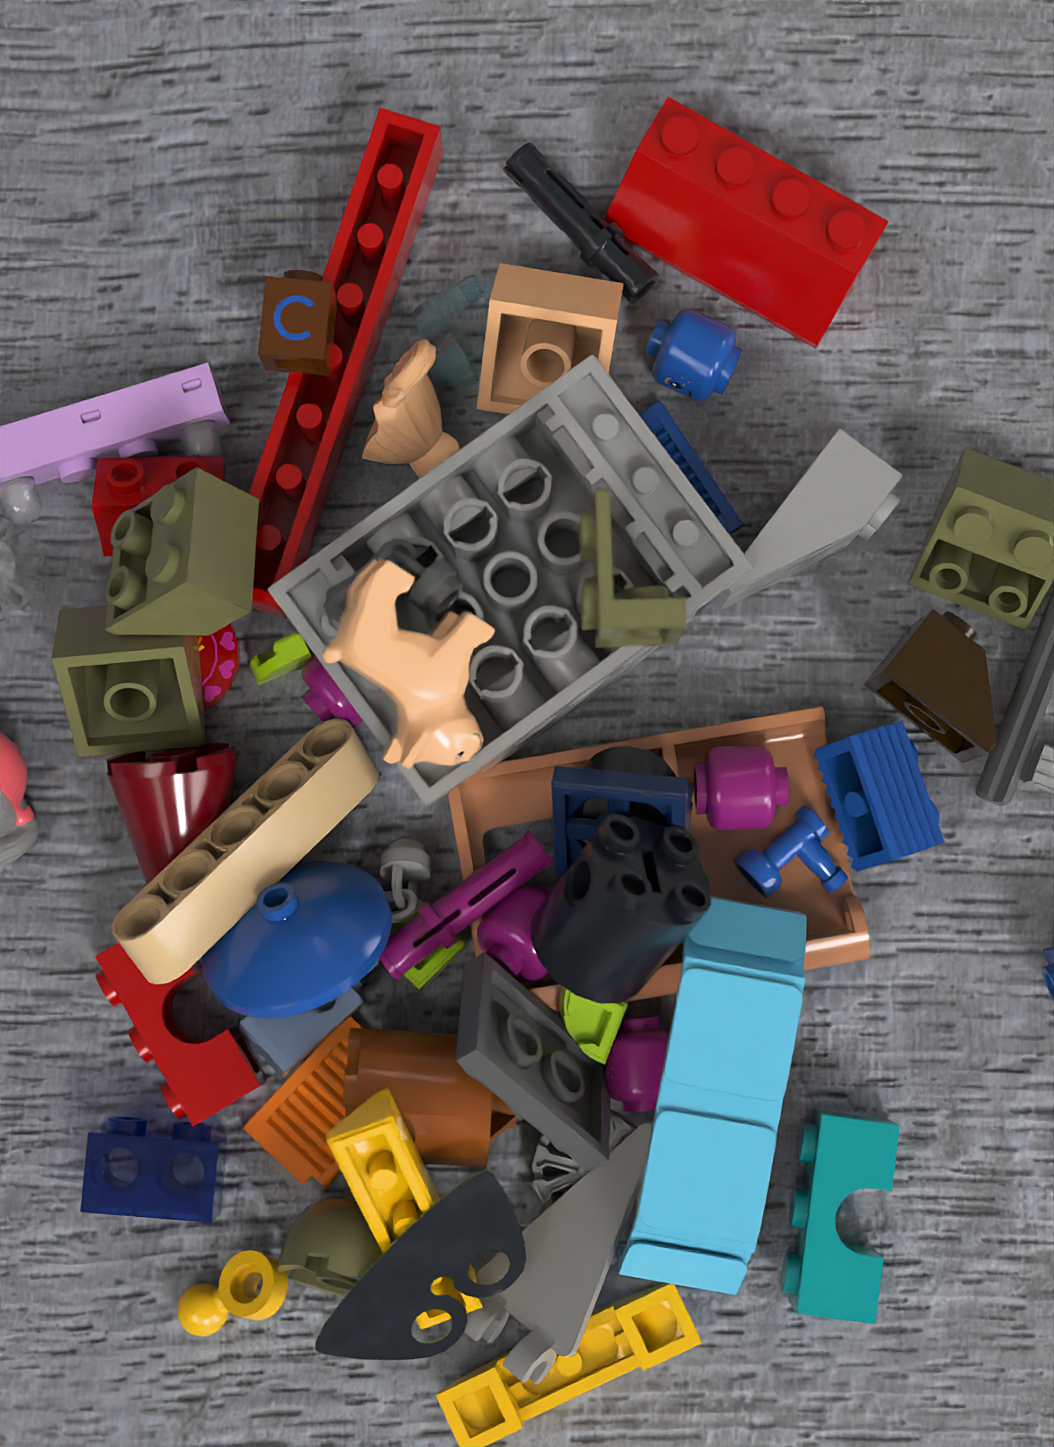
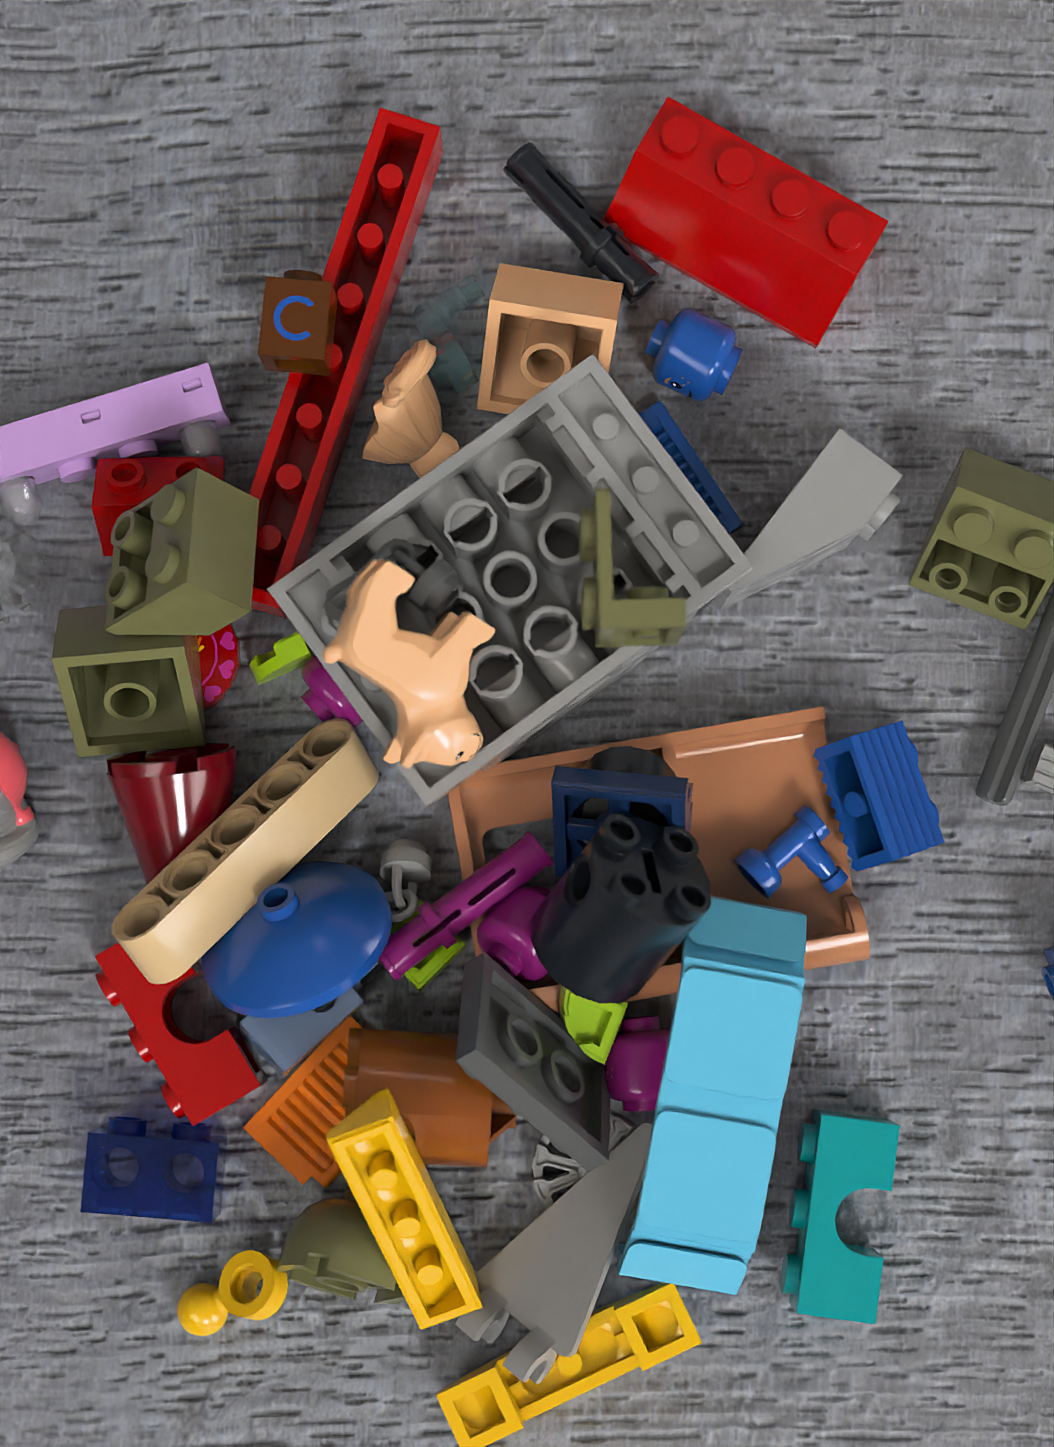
(383, 1304): black piece -> none
(739, 787): magenta head -> none
(940, 684): dark brown slope -> none

